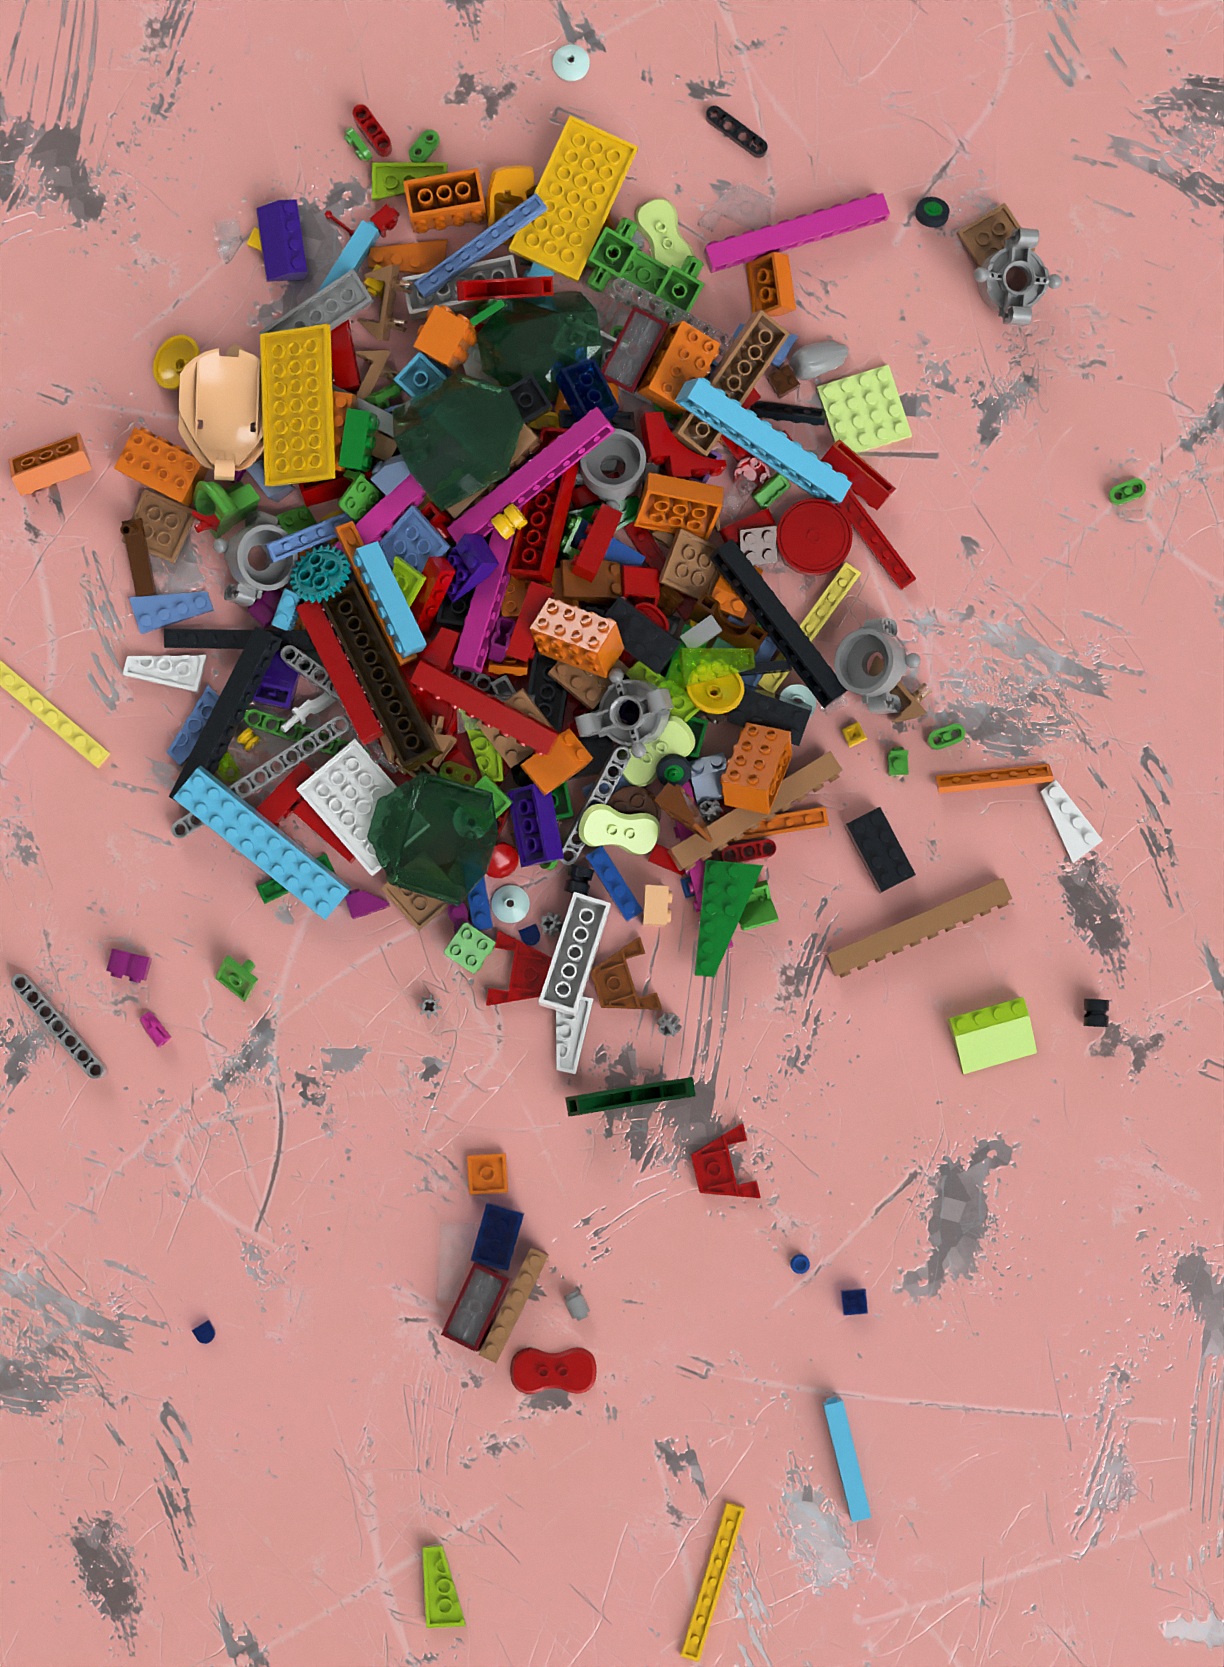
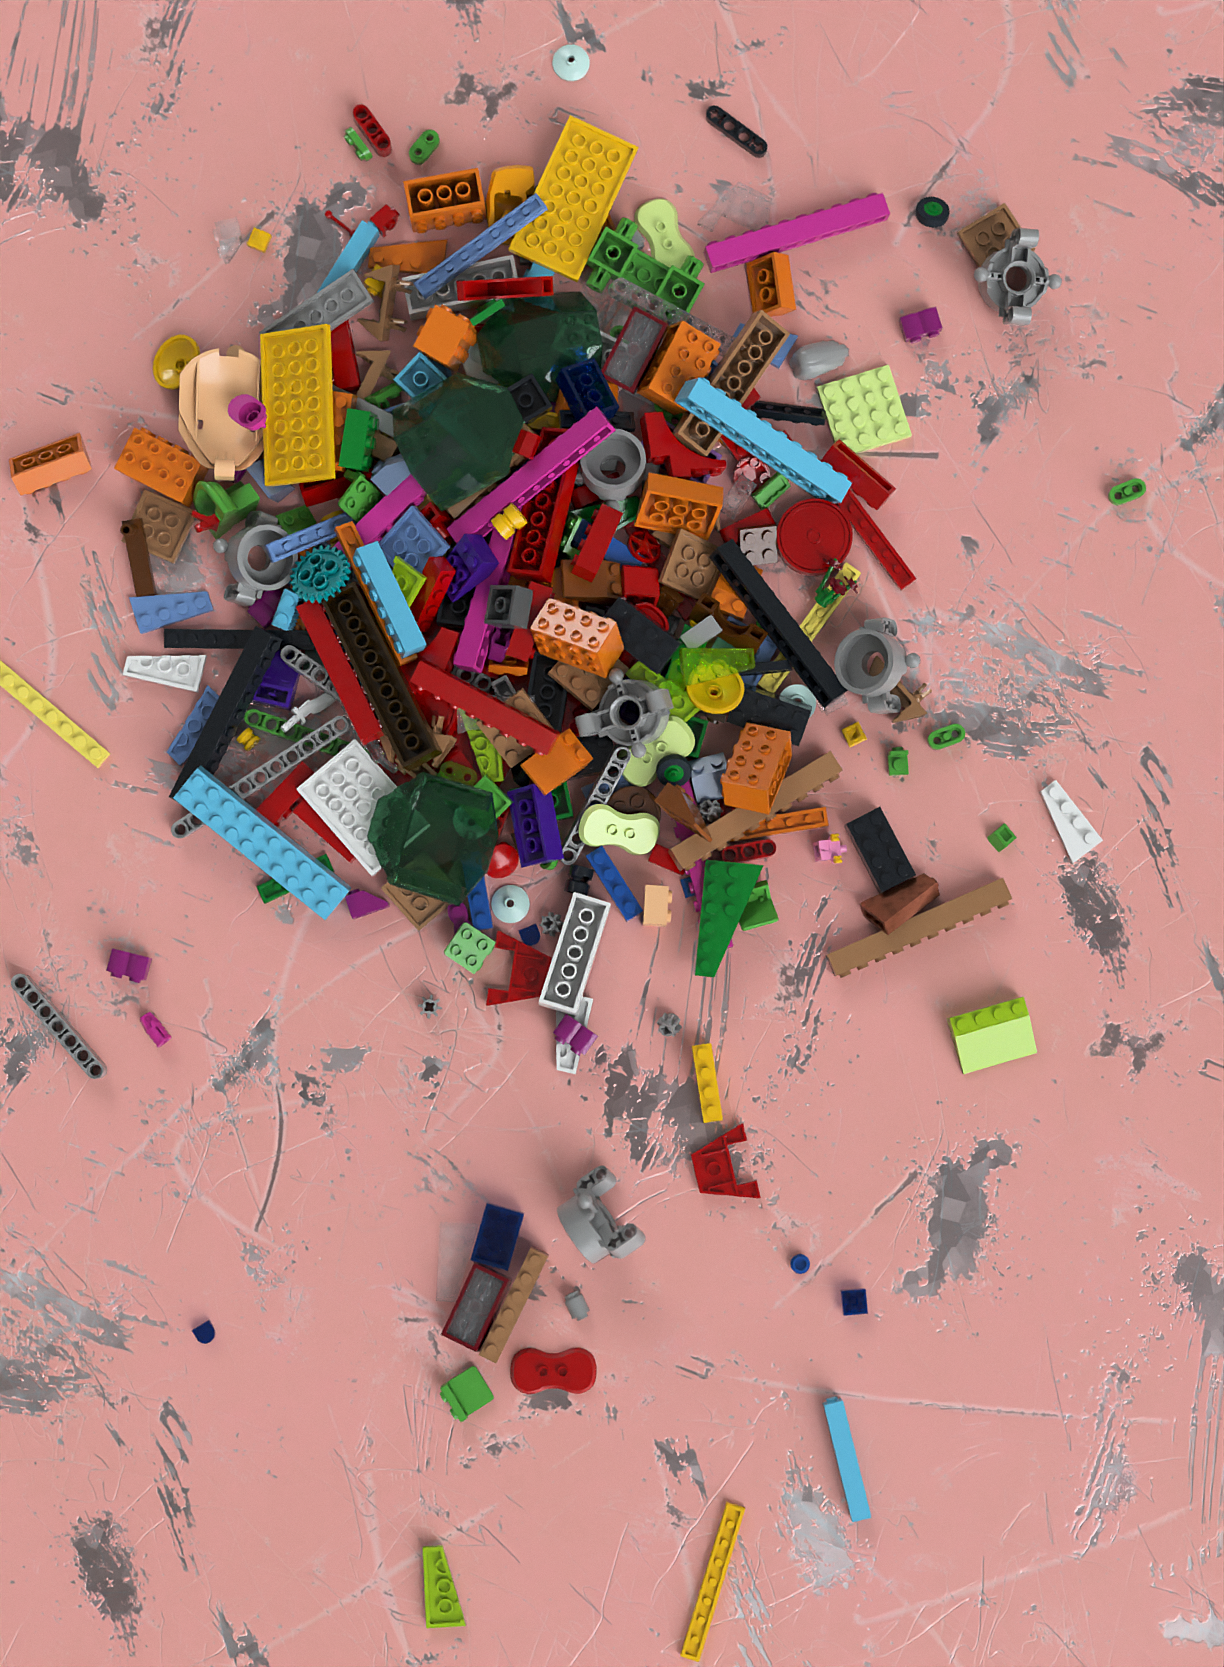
(227, 764): clear neon green plate -> none
(237, 977): bright green tile -> none
(247, 412): none -> dark pink piece
(281, 241): dark purple slope -> none
(389, 177): lime wing -> none
(466, 1393): none -> bright green bracket
(487, 1174): orange plate -> none
(508, 606): none -> dark grey brick
(526, 444): none -> red piece
(575, 1035): none -> magenta brick
(592, 1225): none -> light grey piece
(615, 982): dark orange wing -> none
(630, 1096): dark green arch -> none
(644, 546): none -> red wheel
(707, 1083): none -> yellow brick
(783, 381): reddish brown piece -> none
(826, 596): none -> plant
(829, 849): none -> bright pink piece
(900, 903): none -> copper slope
(920, 325): none -> magenta brick
(994, 778): orange plate -> none
(1001, 837): none -> bright green slope
(1096, 1013): black wheel -> none

